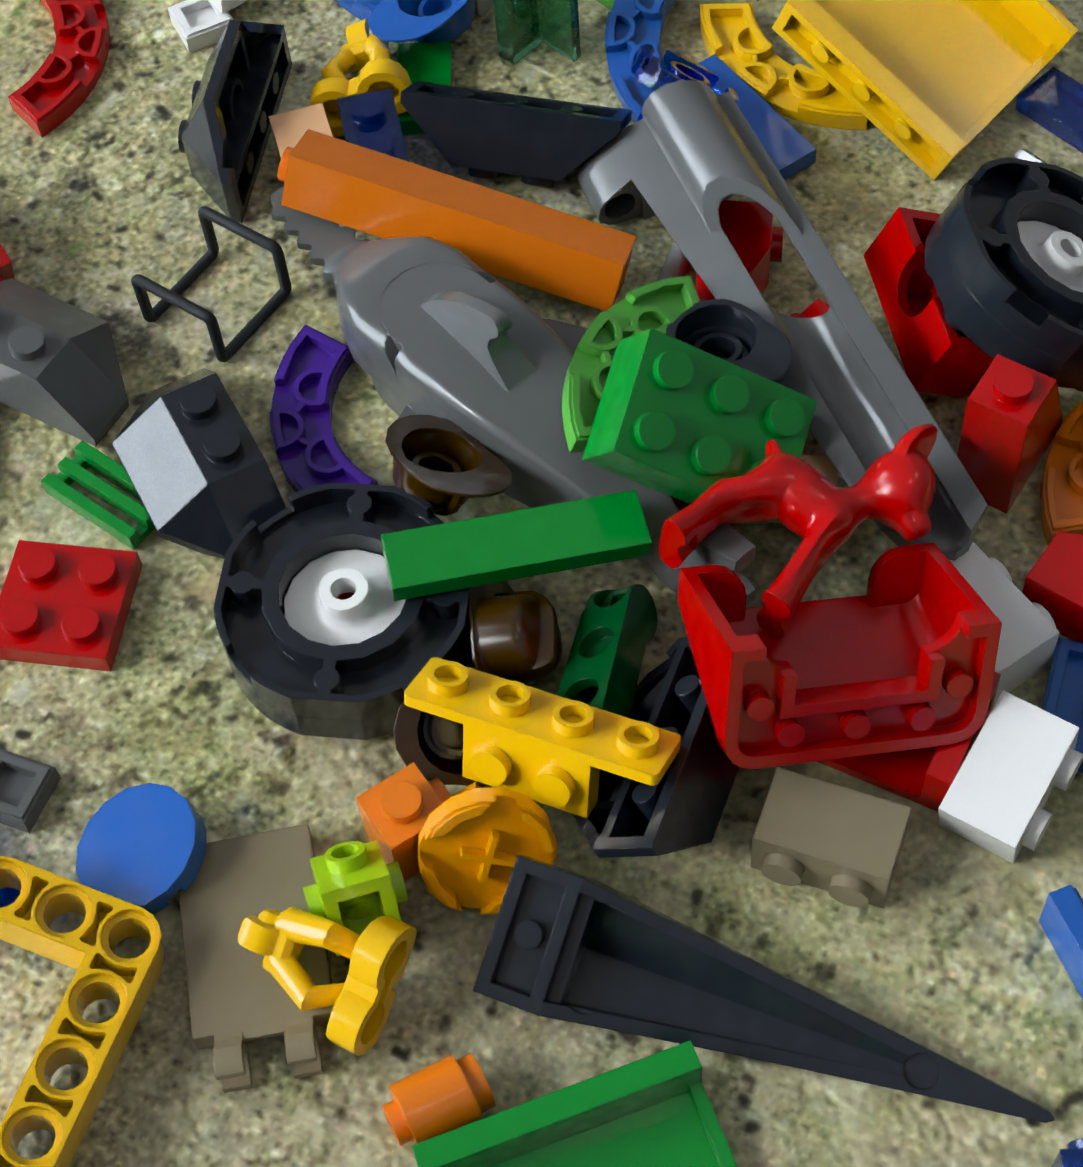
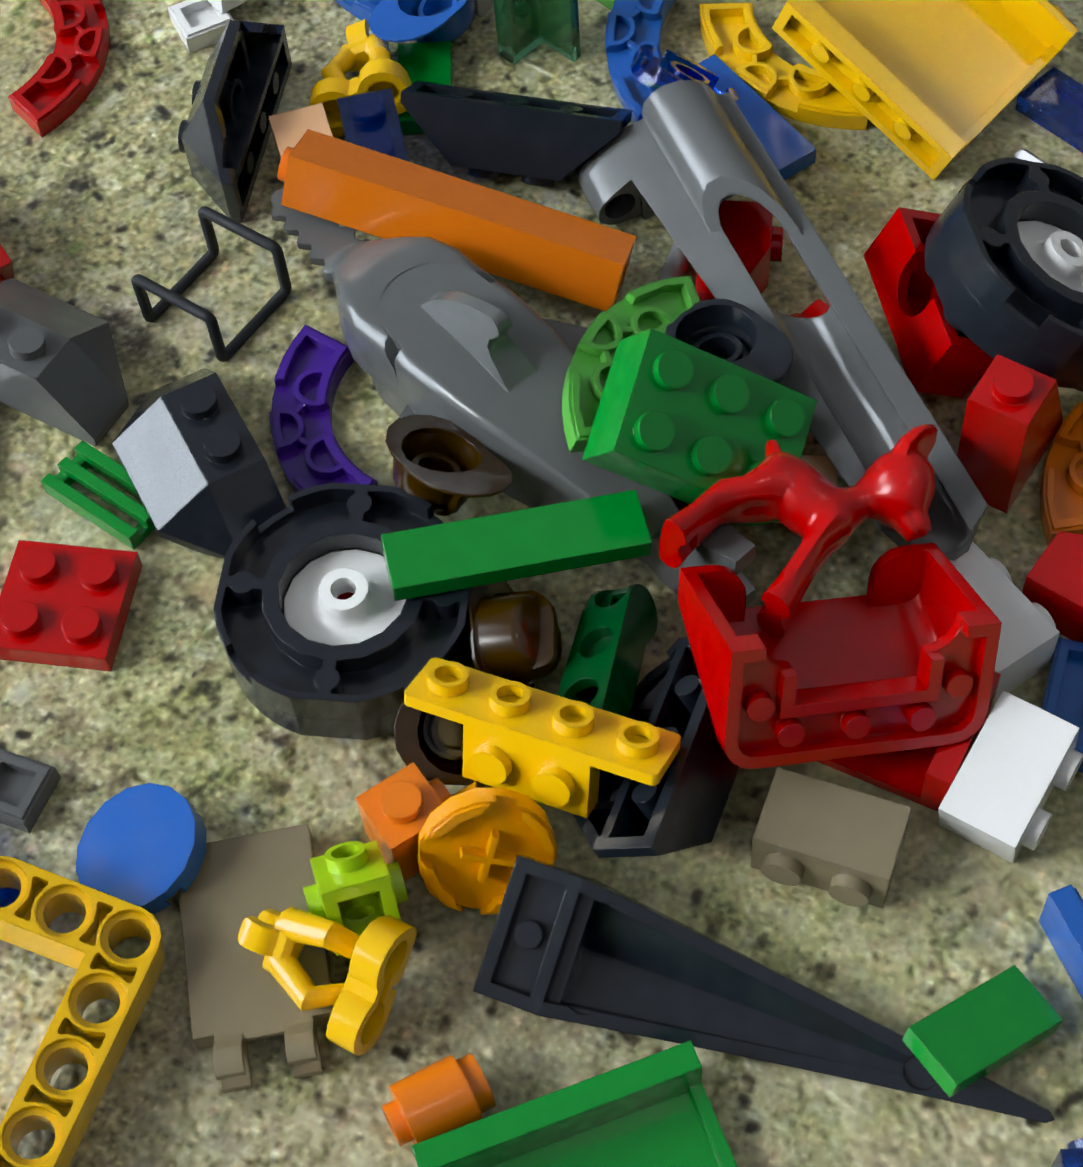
(981, 1030): none -> green tile

